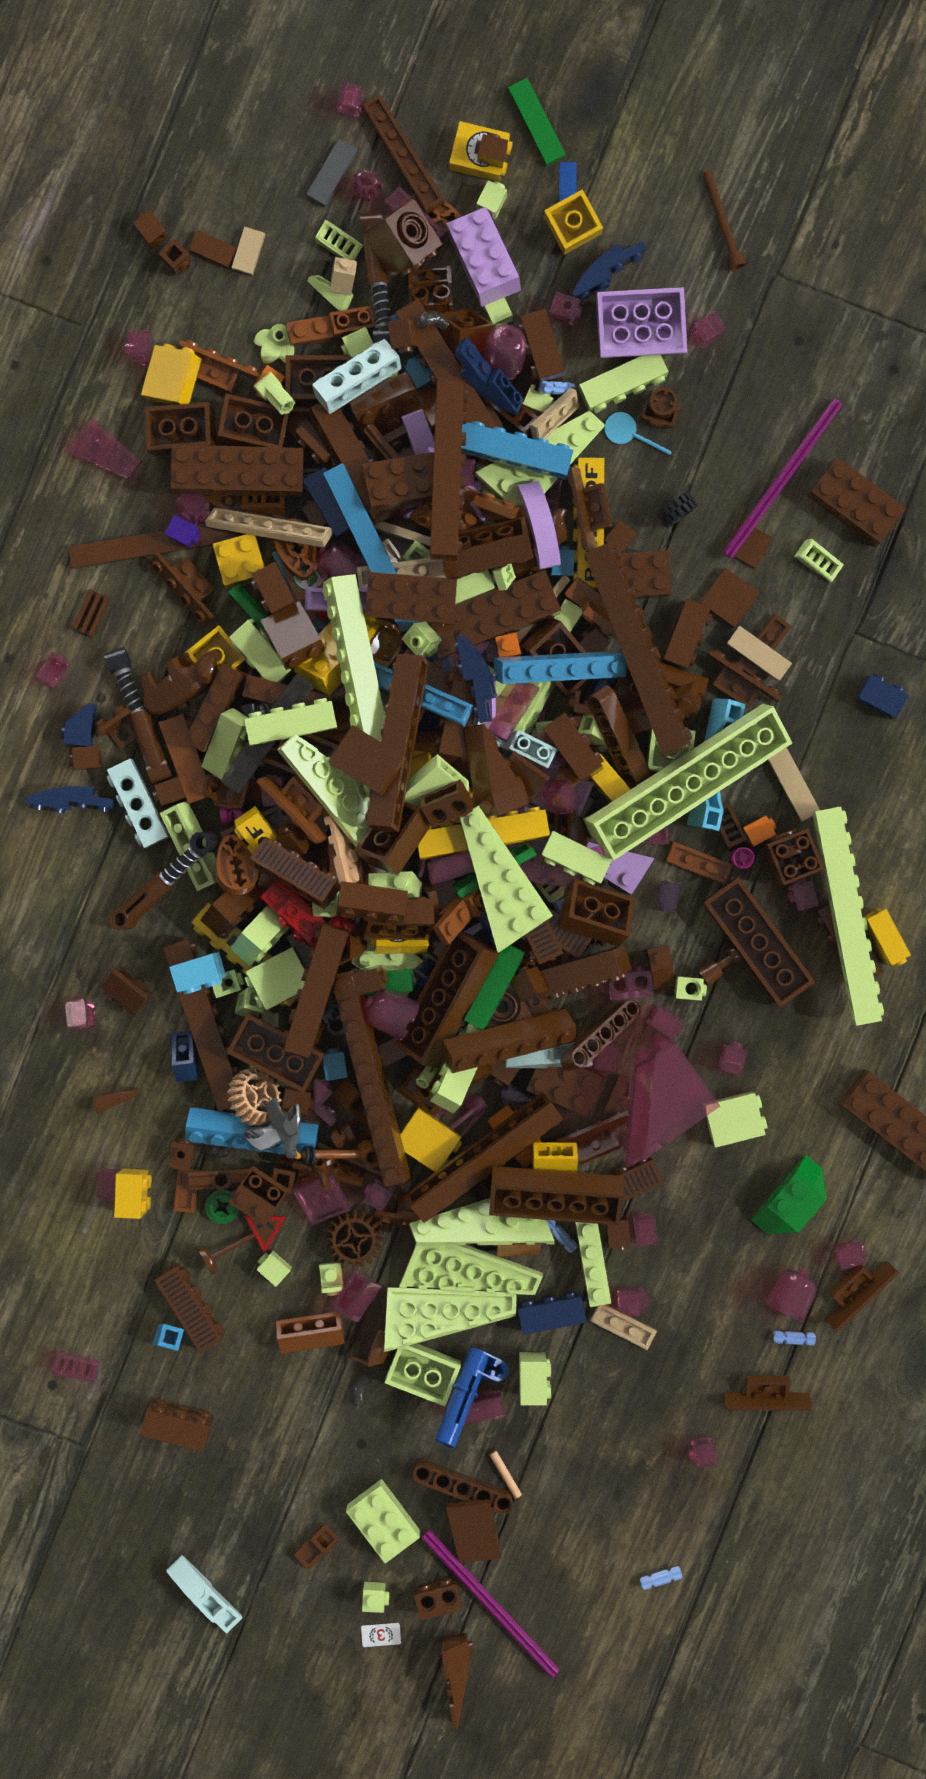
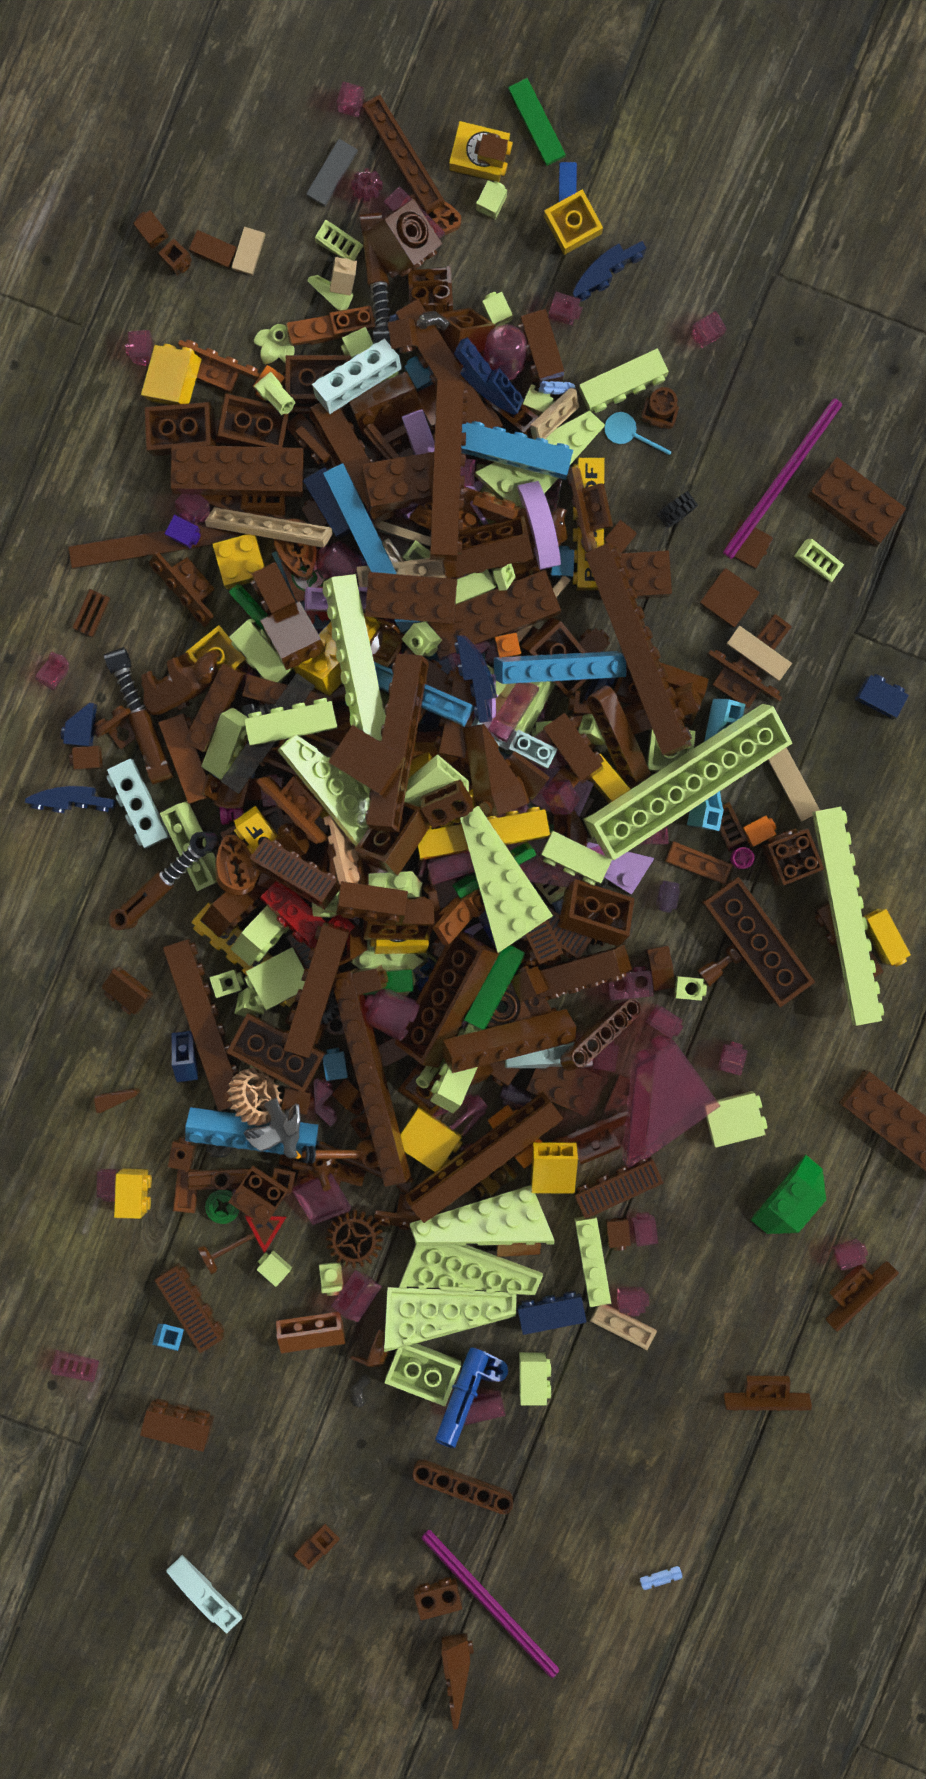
(80, 1014): clear pink brick -> none
(104, 449): clear pink wing -> none
(169, 792): reddish brown brick -> none
(196, 972): medium azure brick -> none
(343, 1135): reddish brown wheel -> none
(374, 1597): yellowish green brick -> none
(377, 1194): clear pink brick -> none
(381, 1634): white sticker -> none
(383, 1521): yellowish green brick -> none
(474, 1531): reddish brown tile -> none
(483, 256): lavender brick -> none
(505, 1474): light nougat piece -> none
(556, 1195): reddish brown brick -> none
(561, 1235): light blue axle -> none
(569, 614): yellowish green brick -> none
(591, 605): dark orange bracket -> none
(641, 322): lavender slope -> none
(687, 634): reddish brown brick -> none
(703, 1452): clear pink brick -> none
(736, 260): reddish brown piece -> none
(792, 1294): clear pink cylinder -> none
(794, 1338): light blue axle -> none
(802, 895): clear pink brick -> none

